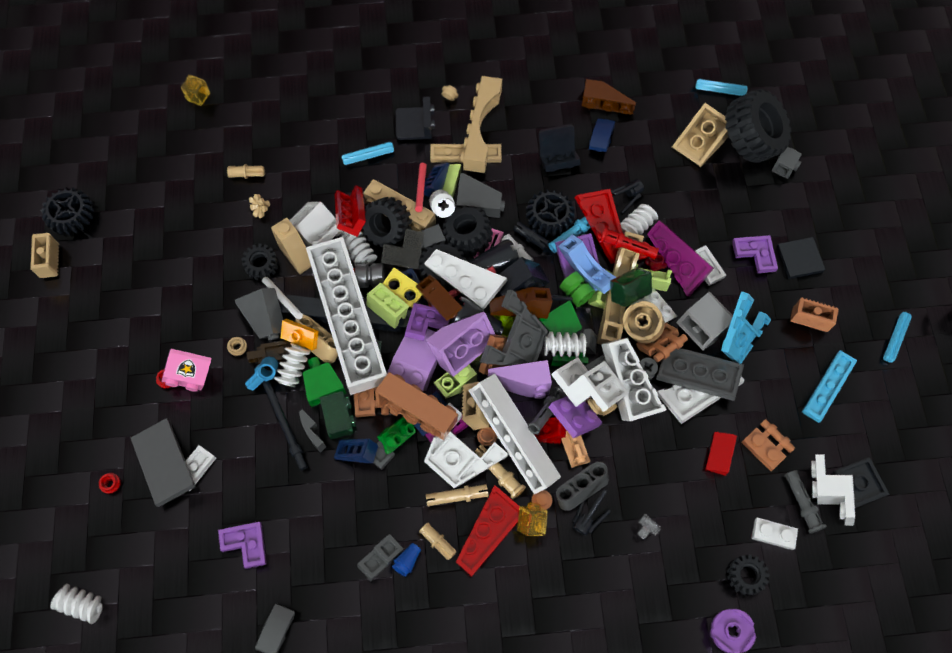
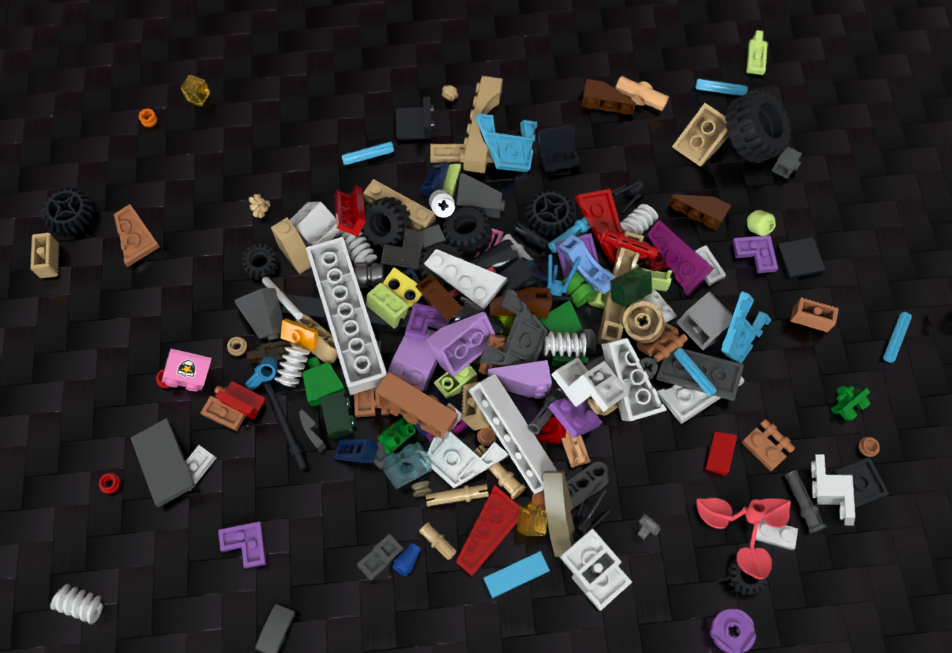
(134, 236): none -> nougat wing
(143, 115): none -> orange bush
(221, 413): none -> nougat plate
(241, 400): none -> red panel
(245, 171): tan axle -> none
(402, 474): none -> clear light blue brick
(420, 187): coral bar -> none
(421, 488): none -> dark tan bush
(508, 151): none -> medium azure wing
(516, 574): none -> medium azure tile
(556, 286): none -> dark azure plant
(558, 509): none -> dark tan slope
(596, 569): none -> white bracket
(601, 135): dark blue slope -> none
(642, 93): none -> light nougat piece
(695, 372): none -> medium azure axle
(701, 208): none -> reddish brown slope
(757, 54): none -> yellowish green hinge
(761, 222): none -> yellowish green head
(773, 512): none -> coral plant
(829, 386): medium azure tile -> none
(848, 399): none -> green hips
(869, 446): none -> nougat plate

